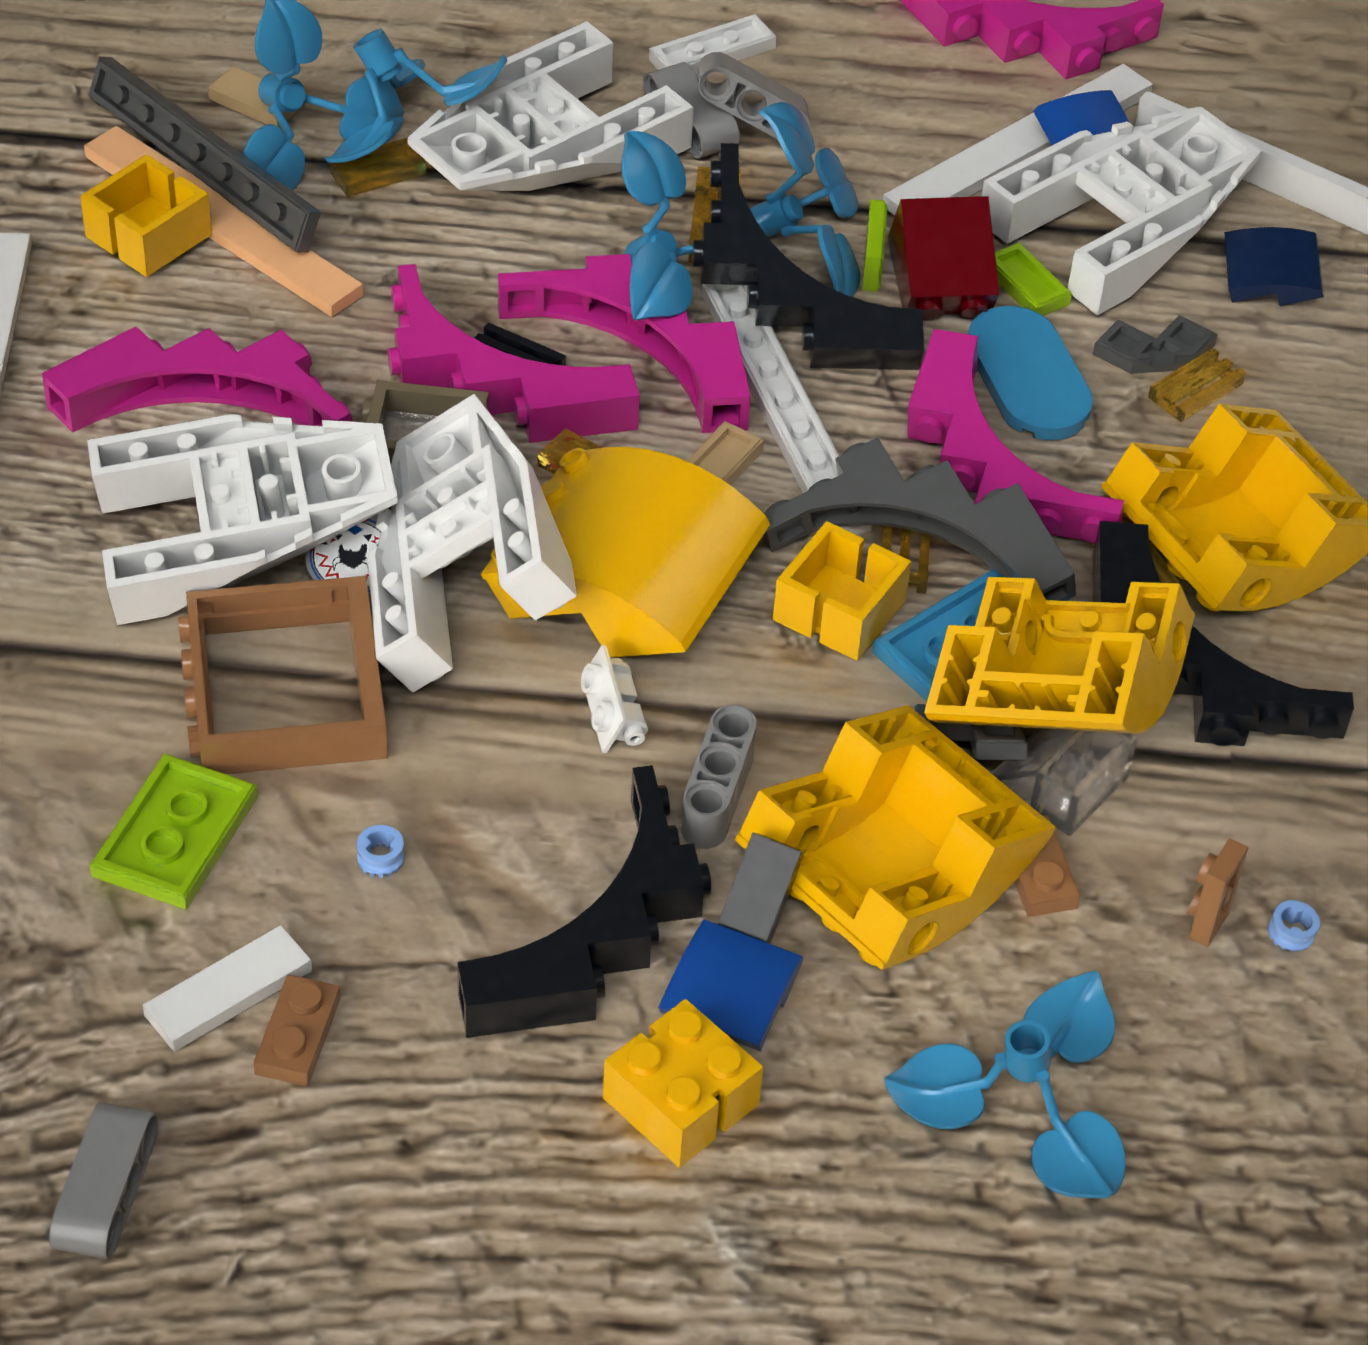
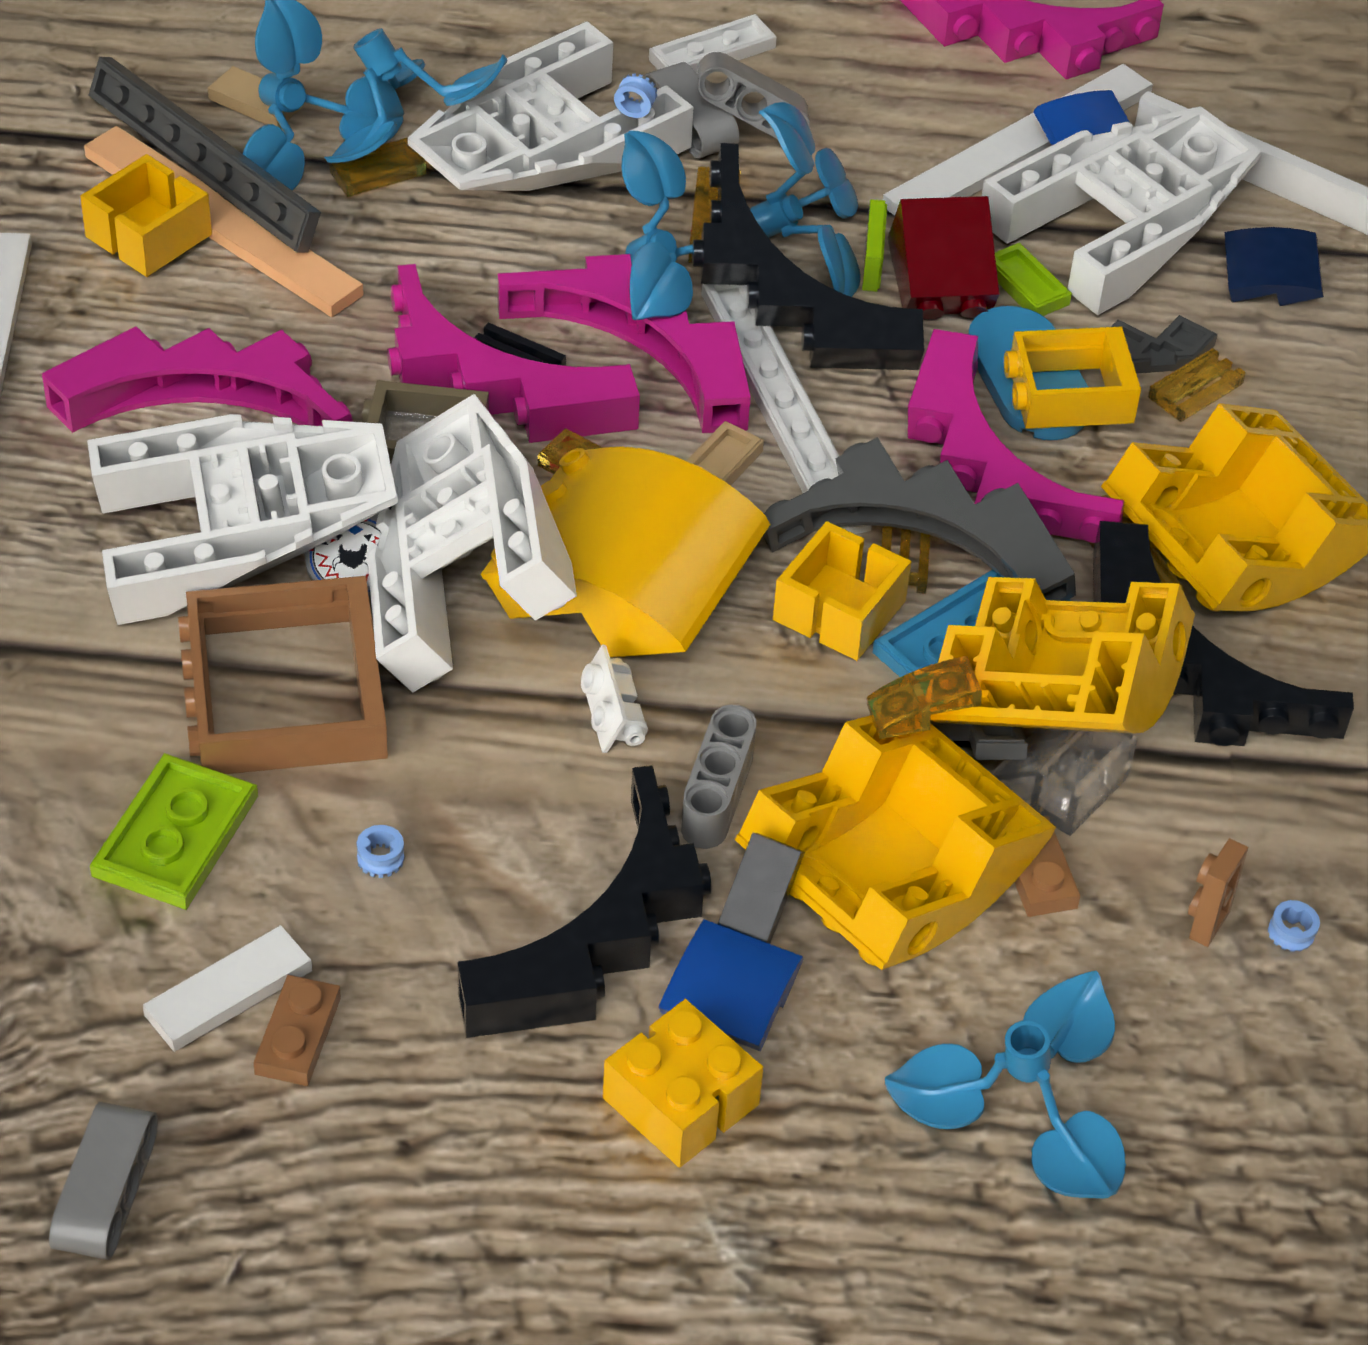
(641, 87): none -> light blue bush
(910, 700): none -> clear yellow slope
(1073, 350): none -> yellow window

